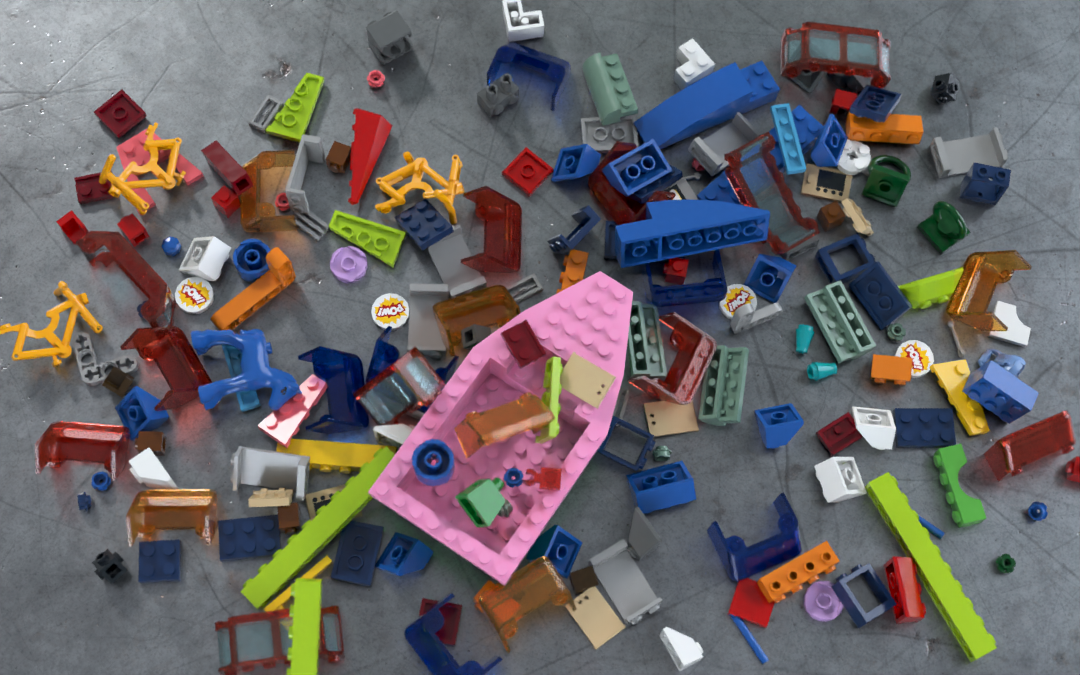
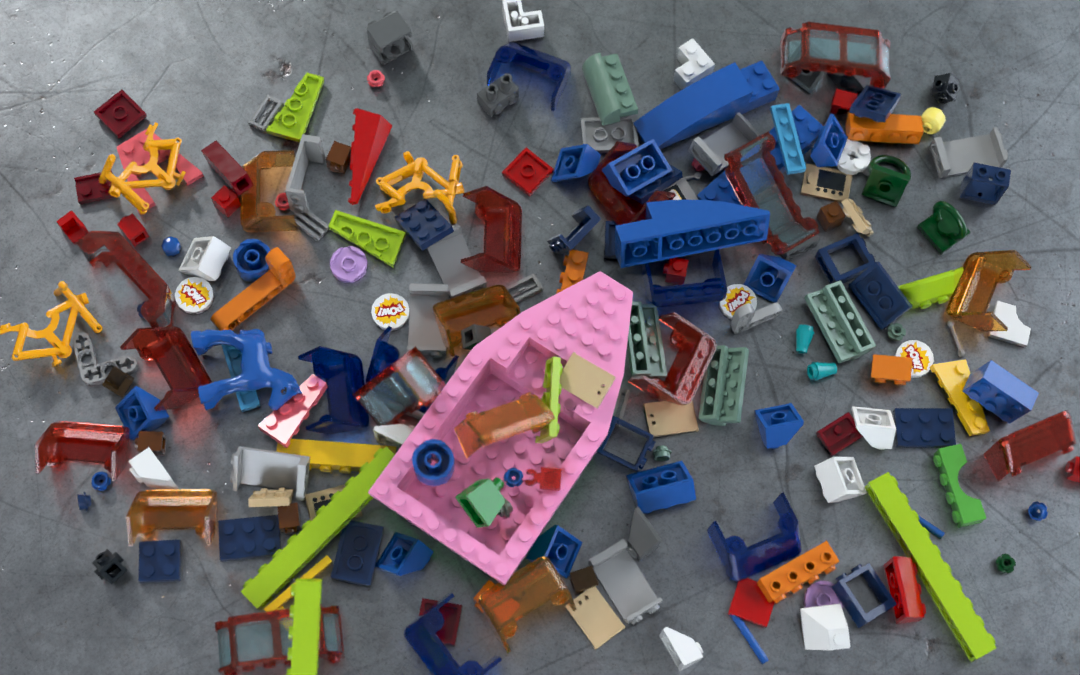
(523, 344): dark red plate -> none
(824, 628): none -> white slope
(933, 120): none -> light yellow head
(1011, 363): medium blue piece -> none

